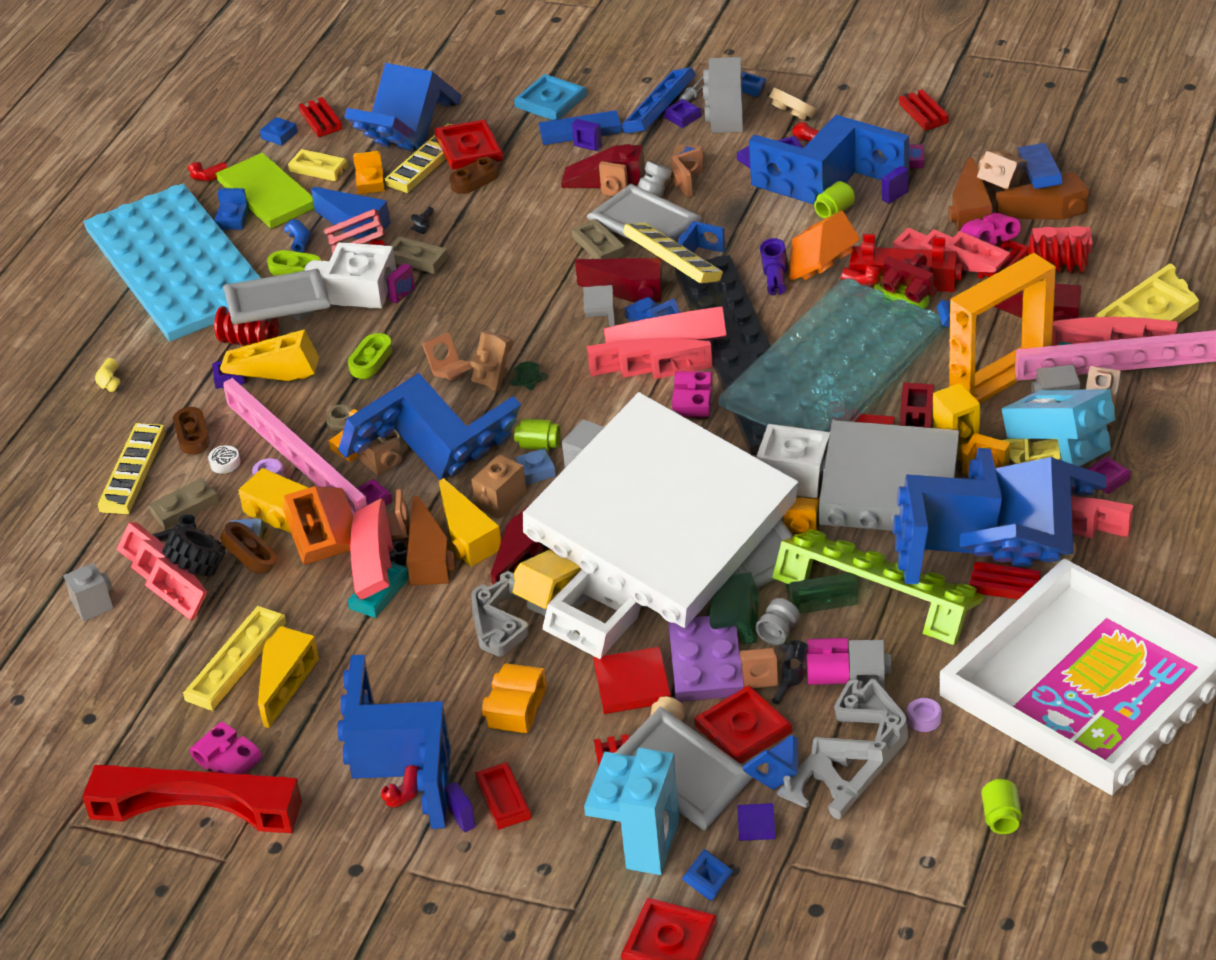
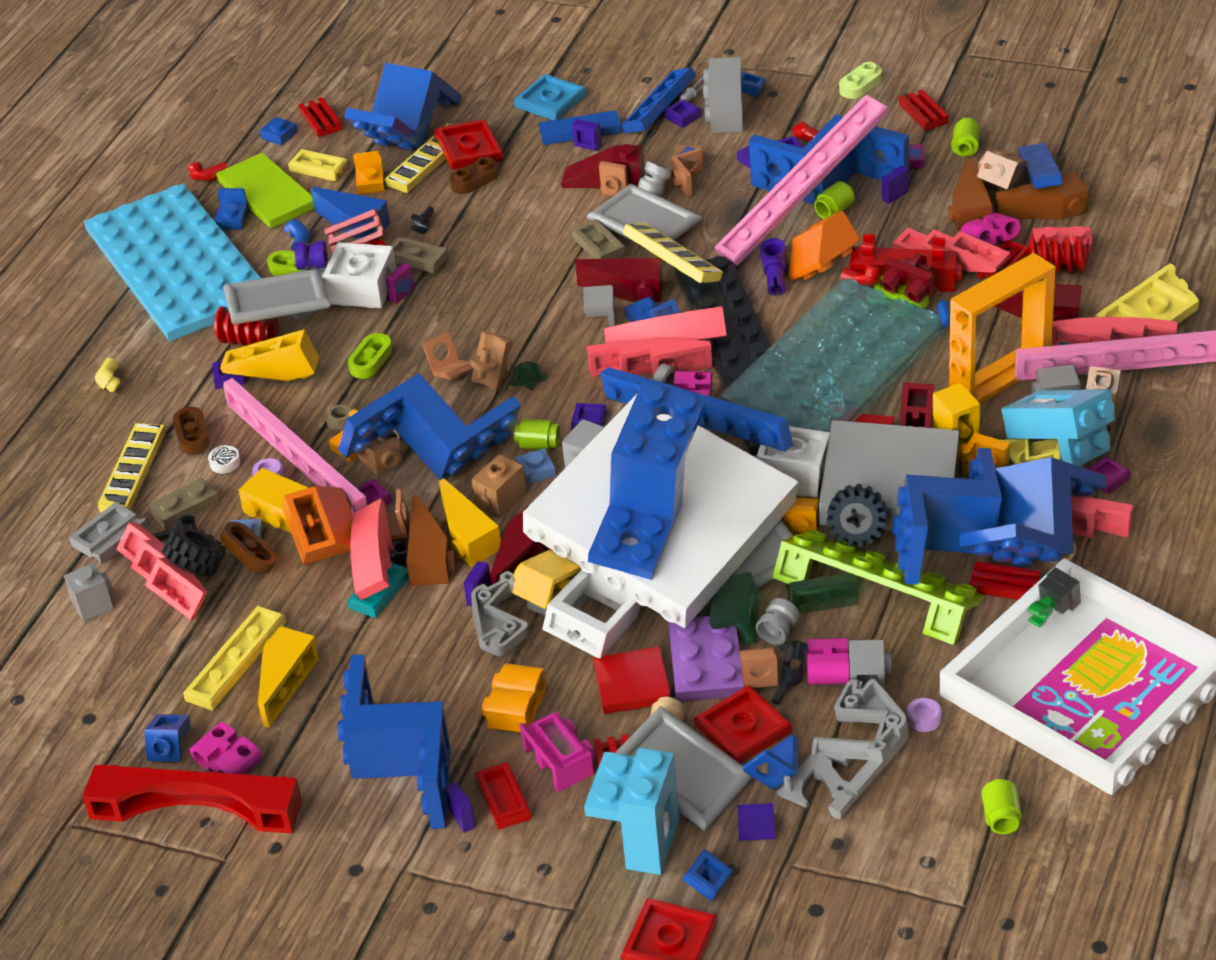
(103, 533): none -> light grey plate
(164, 737): none -> blue bracket
(311, 255): none -> dark purple wheel
(397, 796): red arm -> none
(479, 575): none -> dark purple tile
(559, 748): none -> dark pink window
(590, 412): none -> dark purple tile
(647, 479): none -> blue bracket
(665, 374): none -> light grey tile
(695, 237): blue bracket -> none
(717, 415): none -> blue plate
(783, 100): tan plate -> none
(801, 179): none -> bright pink tile
(855, 503): none -> black wheel
(860, 80): none -> yellowish green plate
(966, 137): none -> lime brick
(1056, 592): none -> pearl dark grey piece

